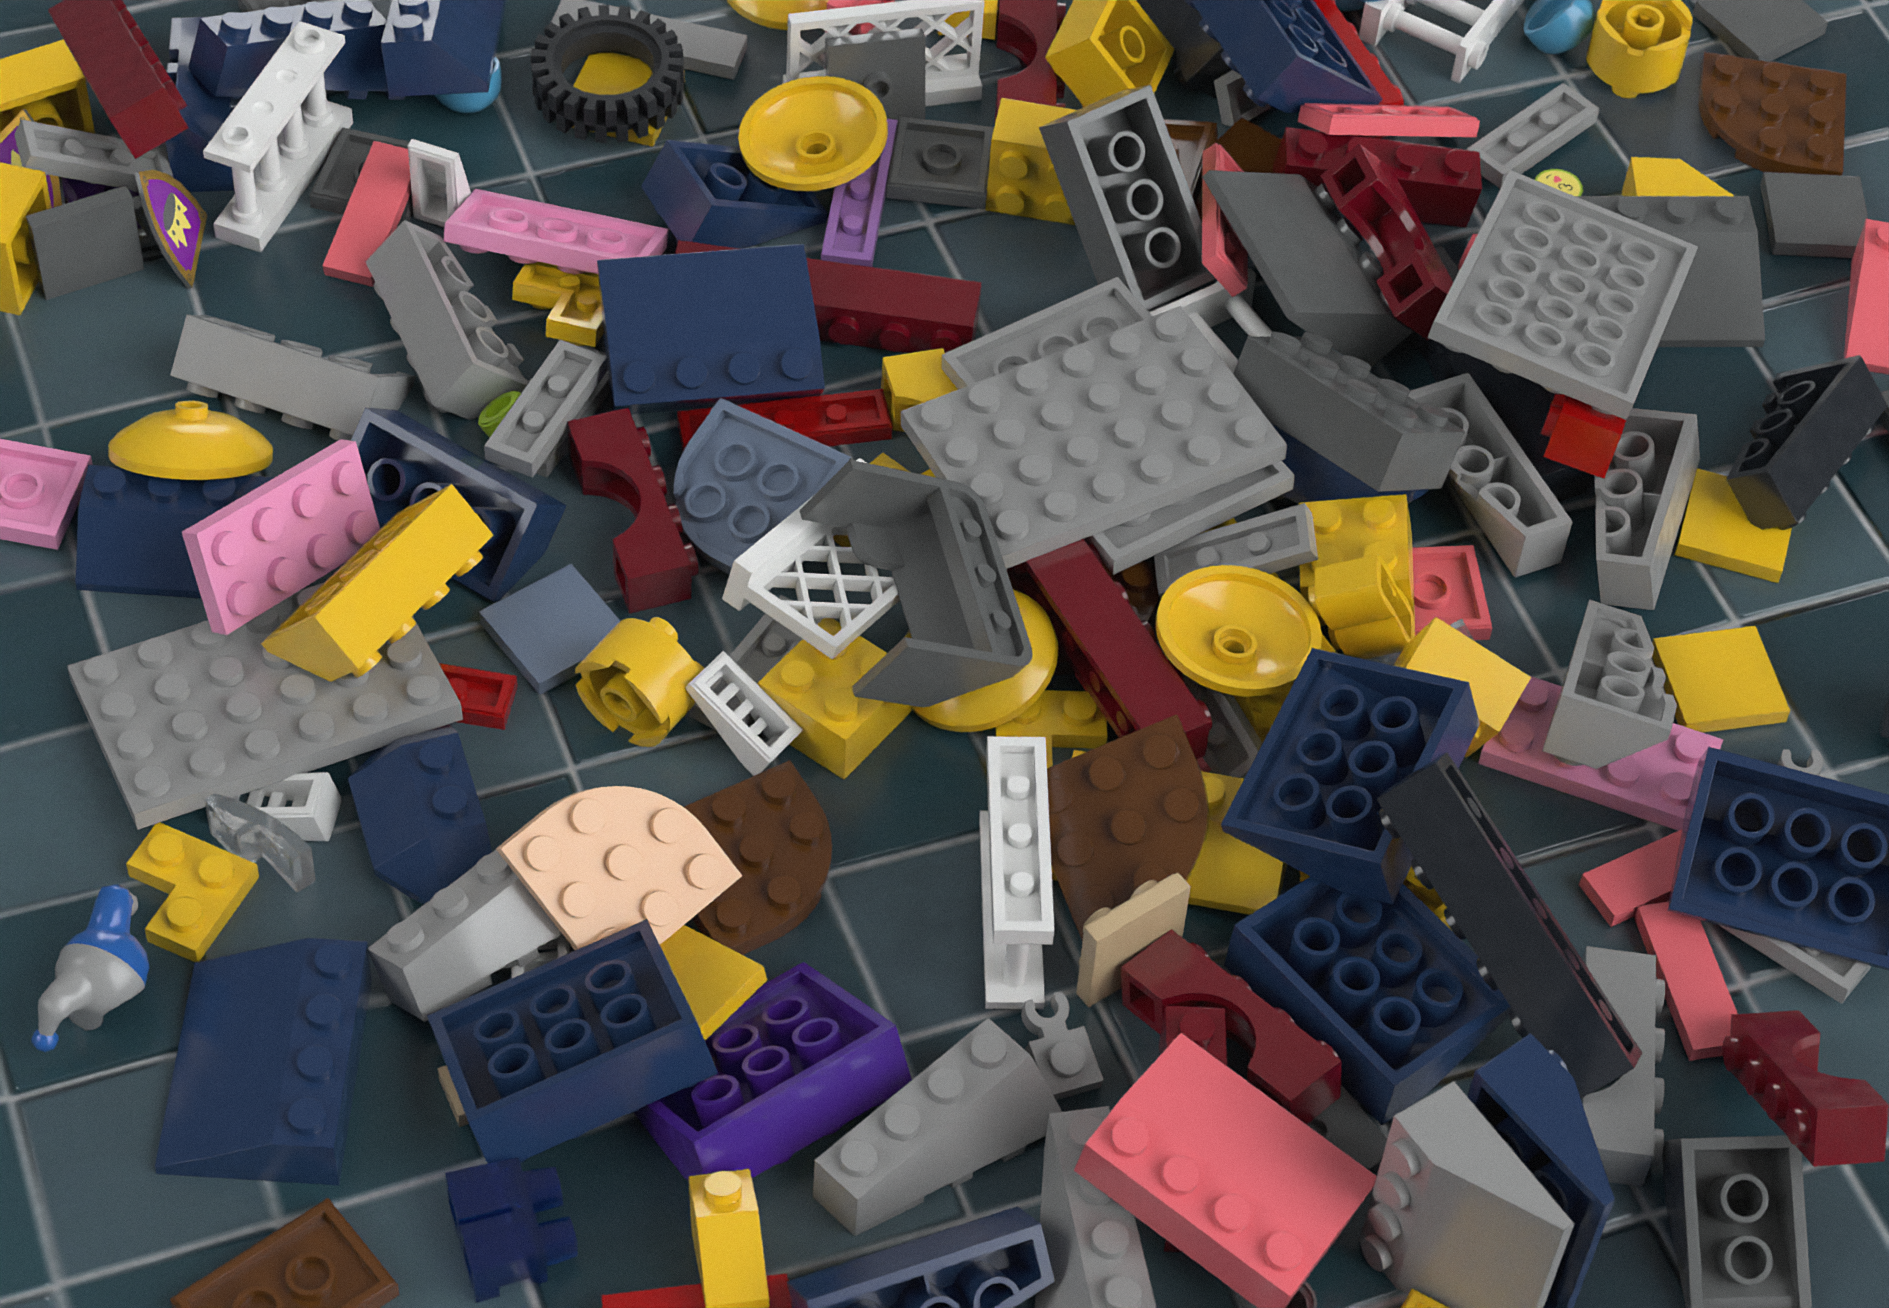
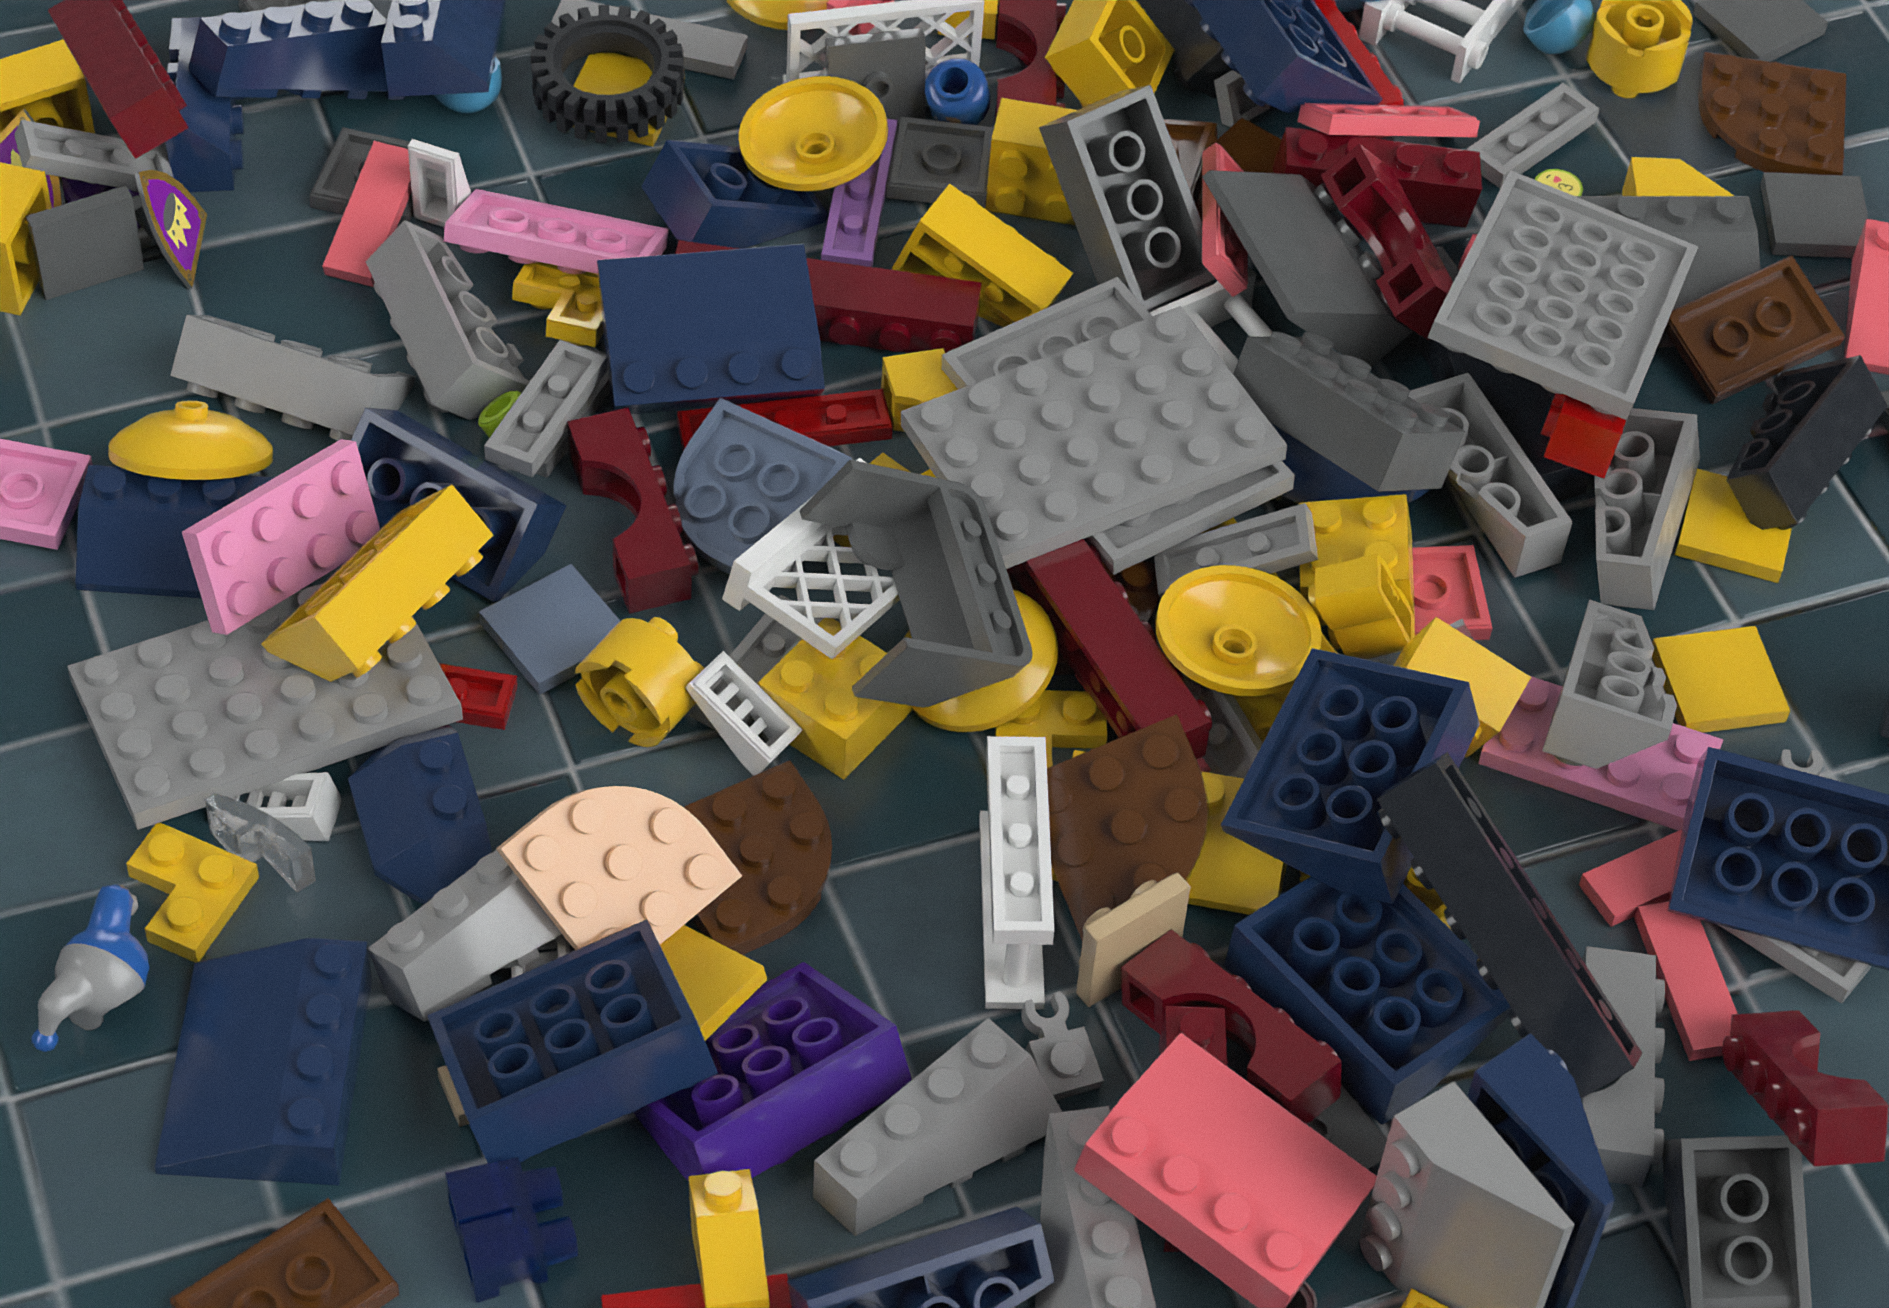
(278, 137): white fence -> none
(957, 92): none -> blue head
(972, 244): none -> yellow wedge
(1752, 329): none -> reddish brown tile

